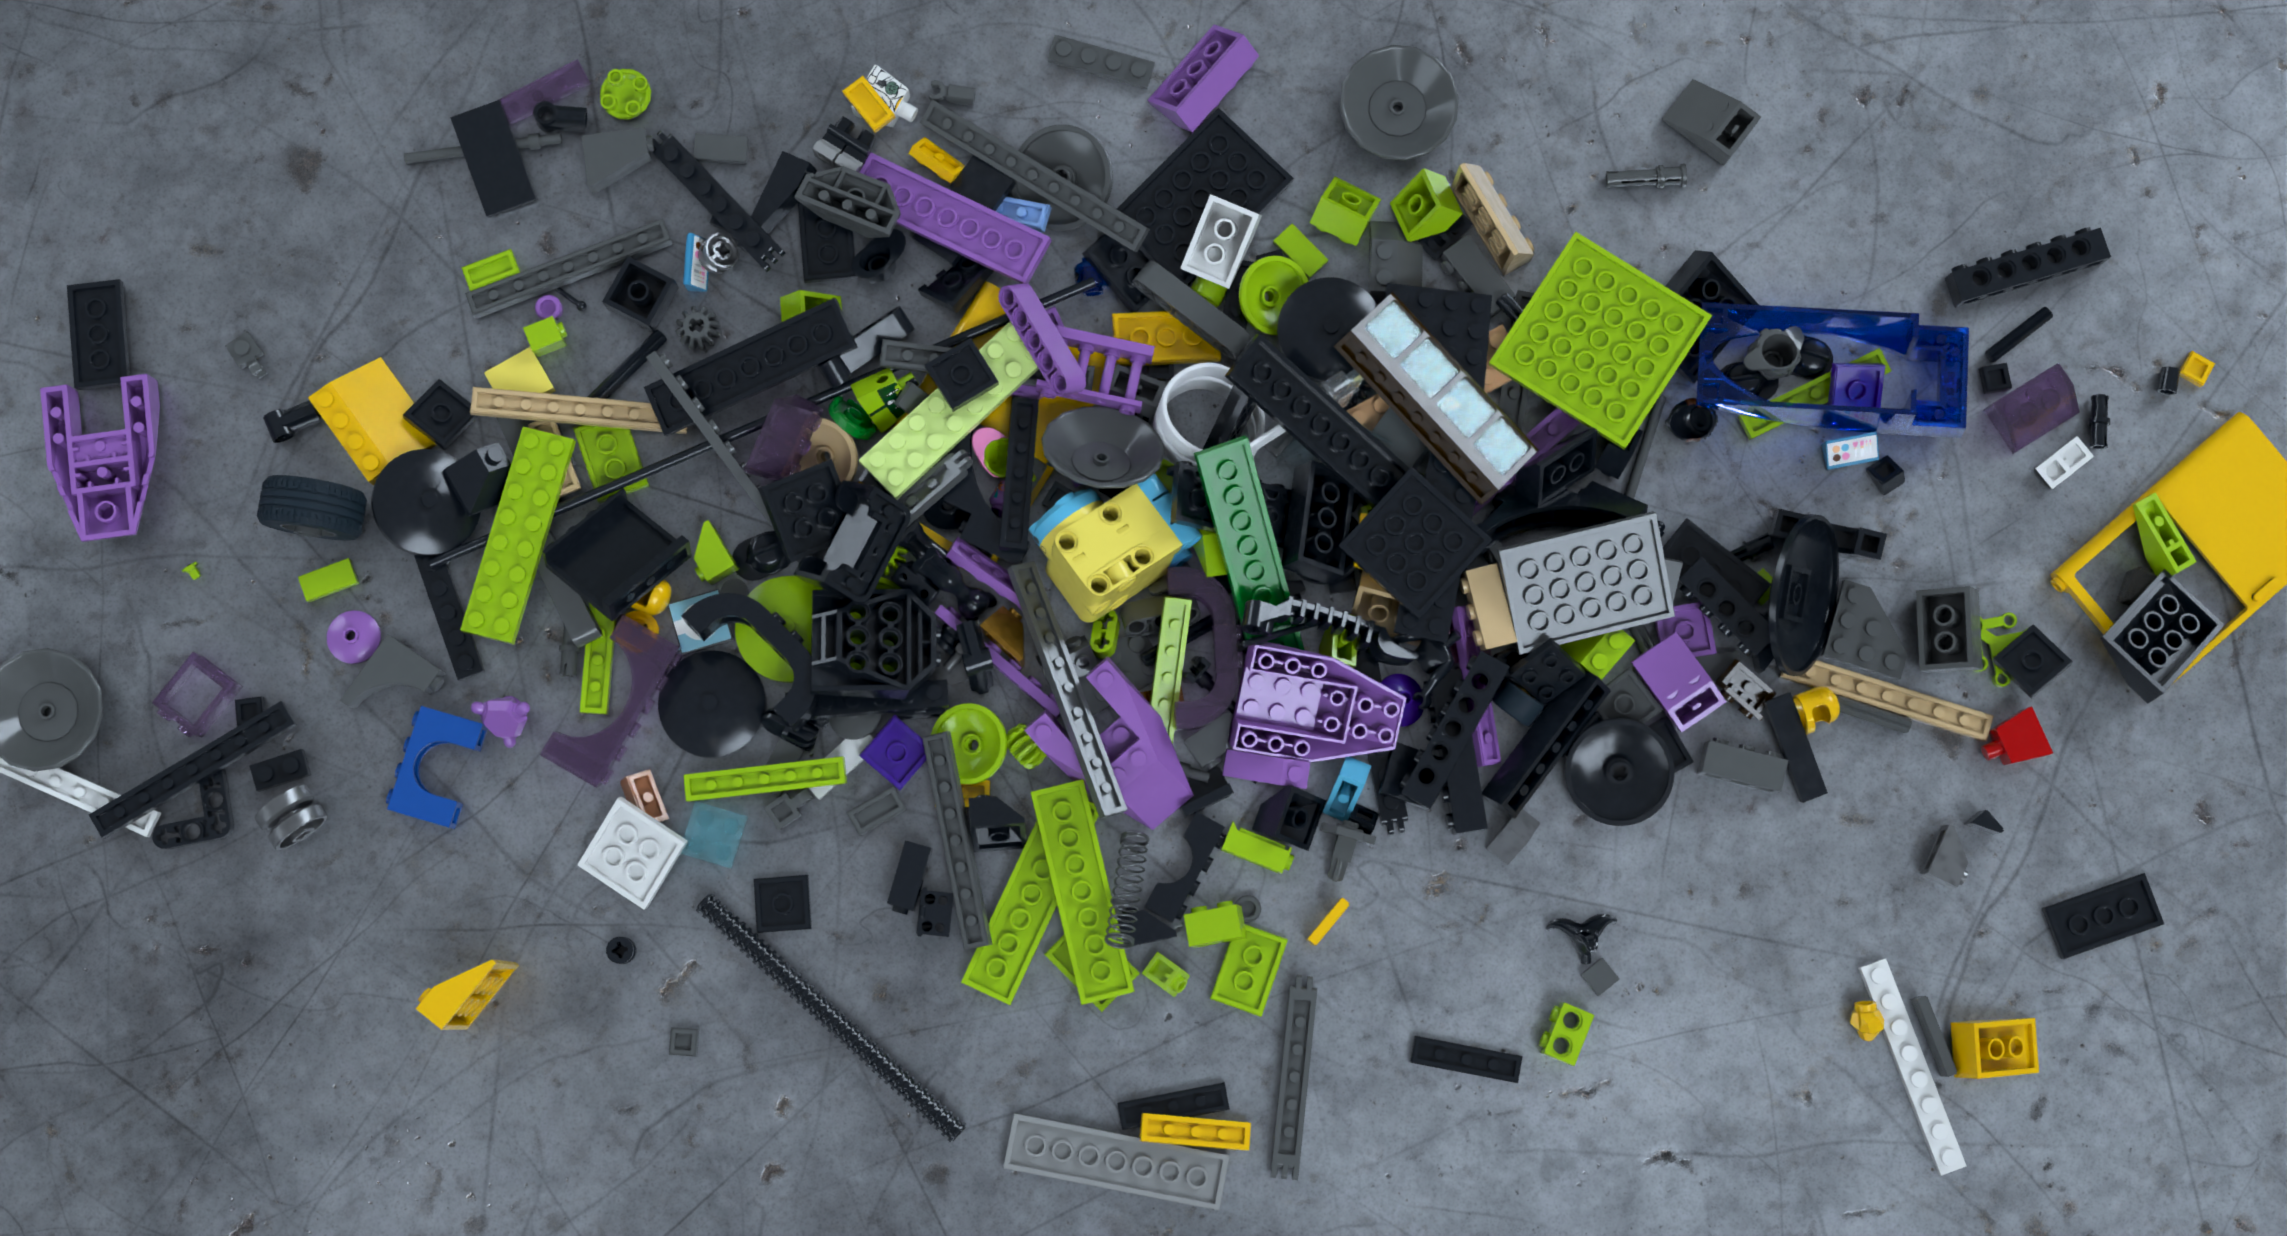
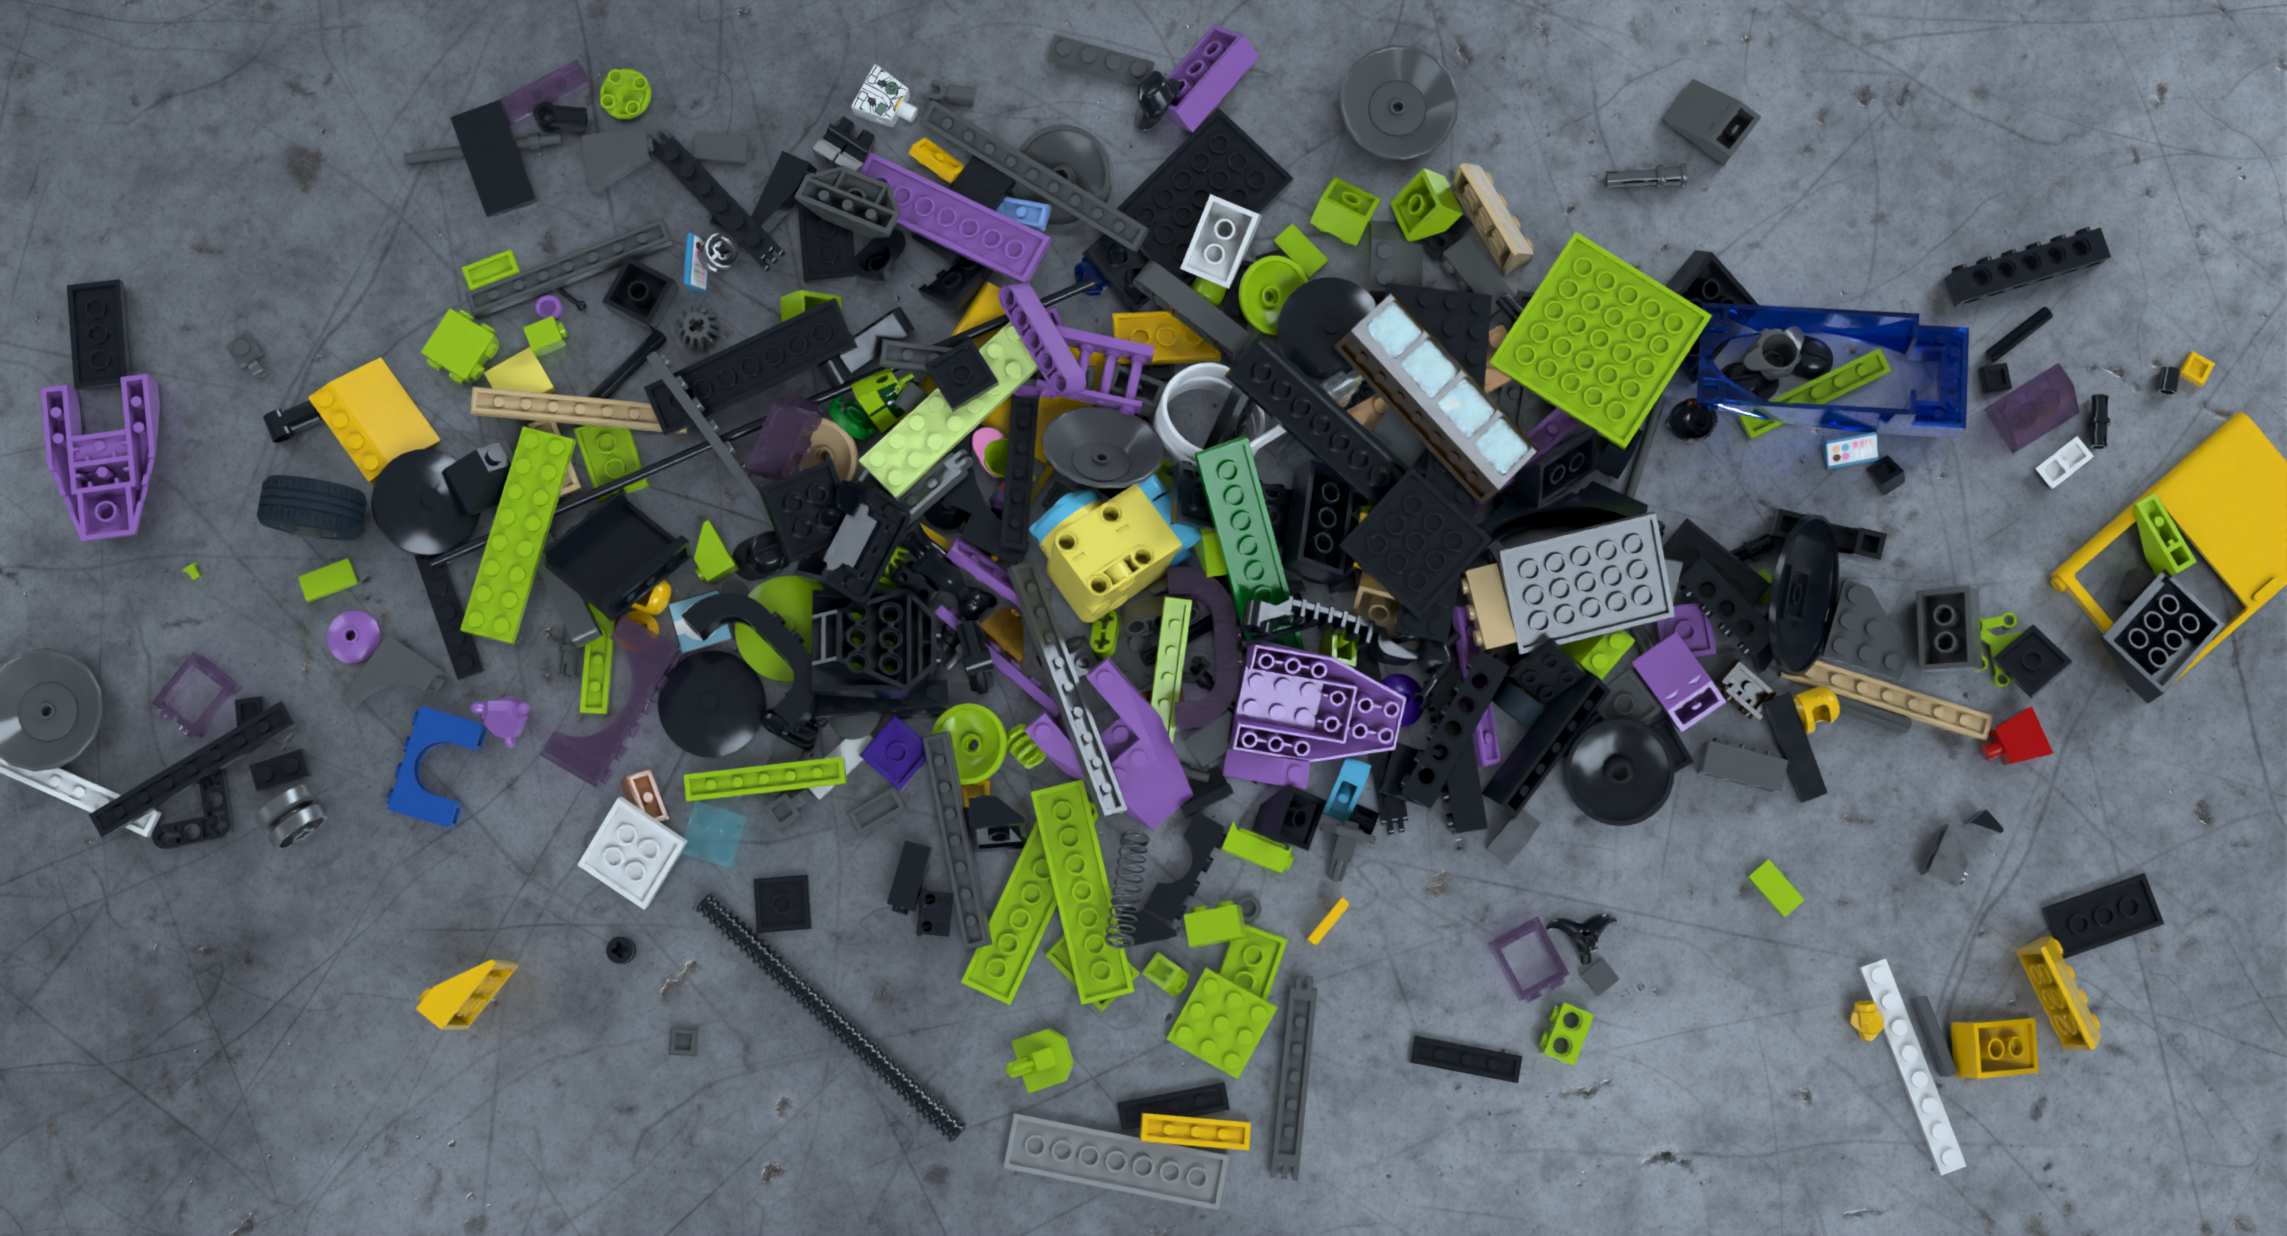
(440, 414): black tile -> none
(461, 347): none -> lime brick
(868, 104): yellow tile -> none
(1041, 1060): none -> lime piece
(1154, 99): none -> black piece
(1222, 1022): none -> lime plate
(1554, 980): none -> clear purple window
(1775, 888): none -> lime tile
(1856, 384): dark purple tile -> none
(2059, 994): none -> yellow slope

